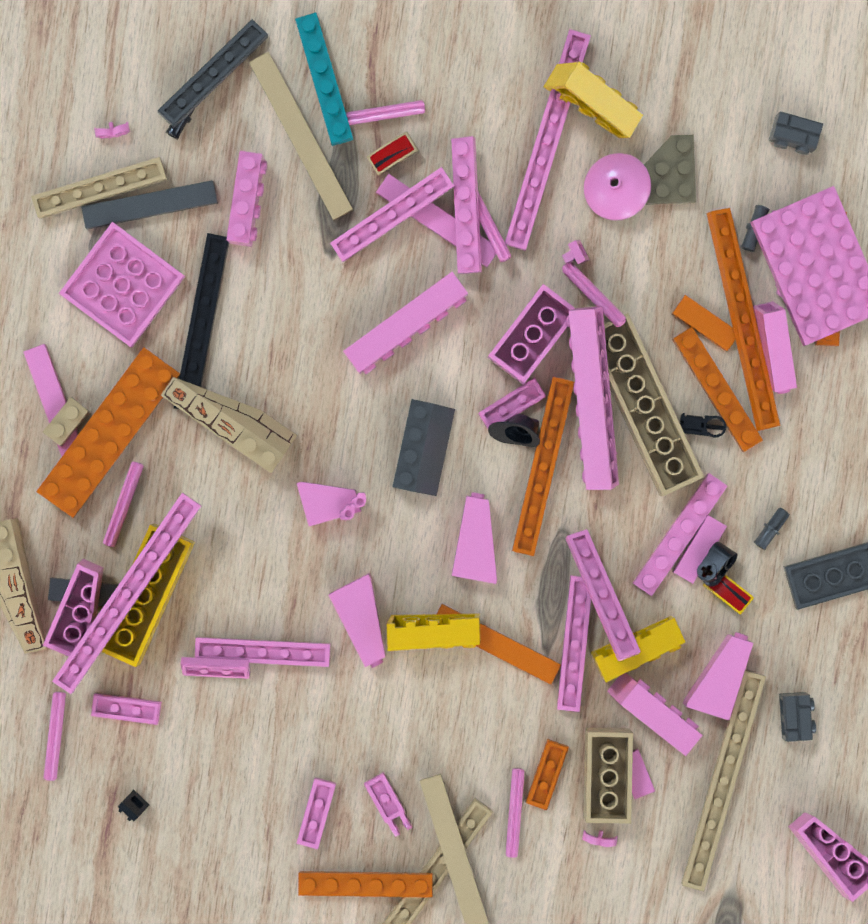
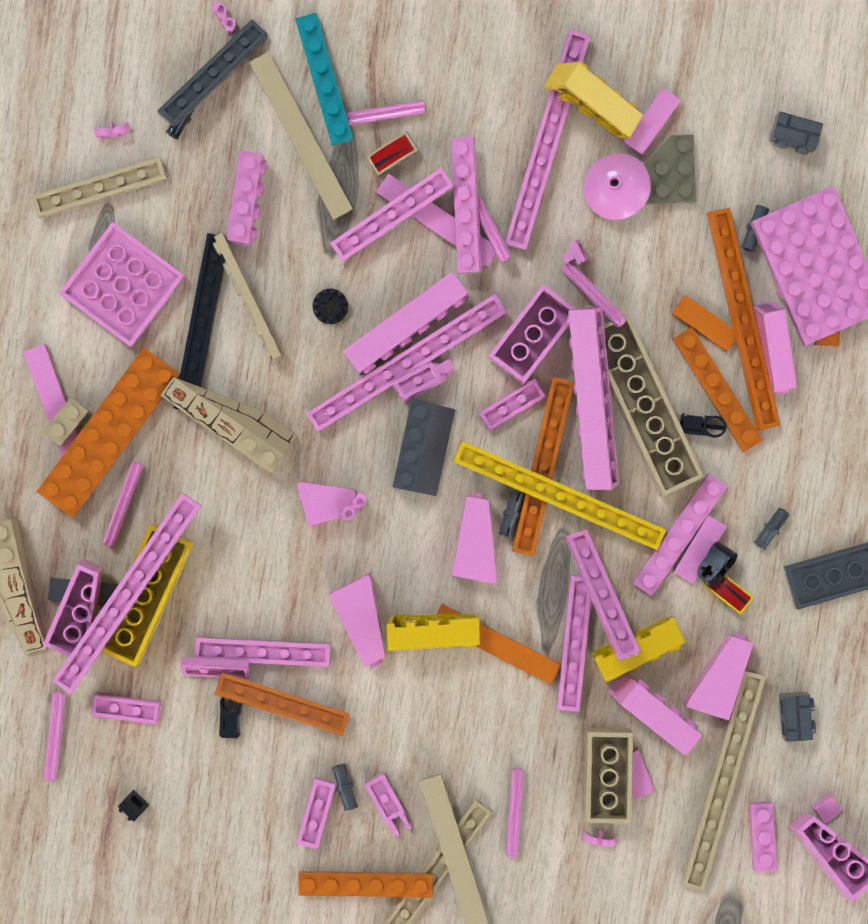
(149, 204): dark grey tile -> none
(221, 13): none -> bright pink piece
(229, 720): none -> black piece
(242, 288): none -> tan plate
(281, 704): none -> orange plate
(339, 300): none -> black gear
(345, 787): none -> dark grey pin
(406, 362): none -> bright pink plate
(422, 379): none -> bright pink hinge
(511, 514): none -> dark grey pin
(518, 431): black piece -> none
(547, 774): orange tile -> none
(559, 495): none -> yellow plate
(652, 121): none -> bright pink tile
(762, 836): none -> bright pink plate
(826, 808): none -> bright pink slope

